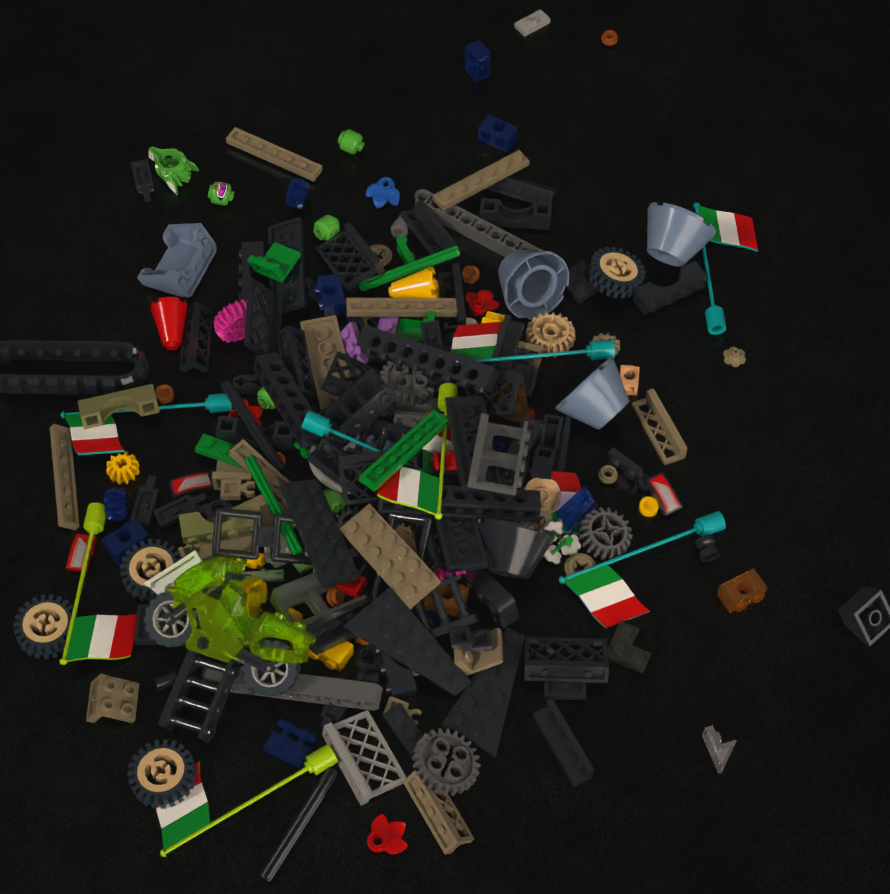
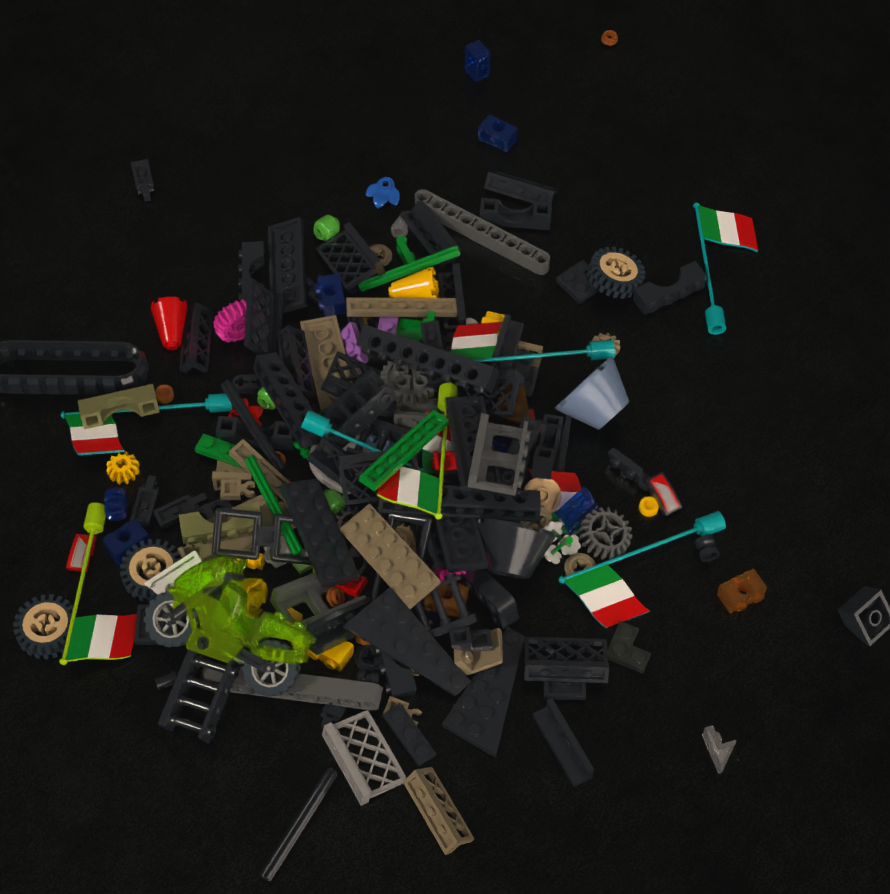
(64, 477): dark tan plate -> none
(112, 699): dark tan bracket -> none
(170, 786): wheel -> none
(173, 169): bright green piece -> none
(184, 261): sand blue windscreen -> none
(190, 484): slope -> none
(192, 815): flag -> none
(220, 193): bright green head -> none
(266, 575): light grey pin -> none
(274, 154): dark tan plate -> none
(276, 262): green bracket -> none
(288, 749): clear blue plate -> none
(297, 193): clear blue gear -> none
(351, 141): bright green head -> none
(389, 834): red plate -> none
(464, 769): dark grey gear -> none
(470, 274): dark orange tile -> none
(480, 180): dark tan plate -> none
(481, 302): red plate -> none
(532, 22): light grey plate -> none
(532, 282): sand blue cone -> none
(551, 332): tan gear -> none
(608, 469): dark tan plate -> none
(630, 384): light nougat brick -> none
(666, 425): dark tan fence -> none
(675, 234): sand blue cone -> none
(734, 356): dark tan plant -> none

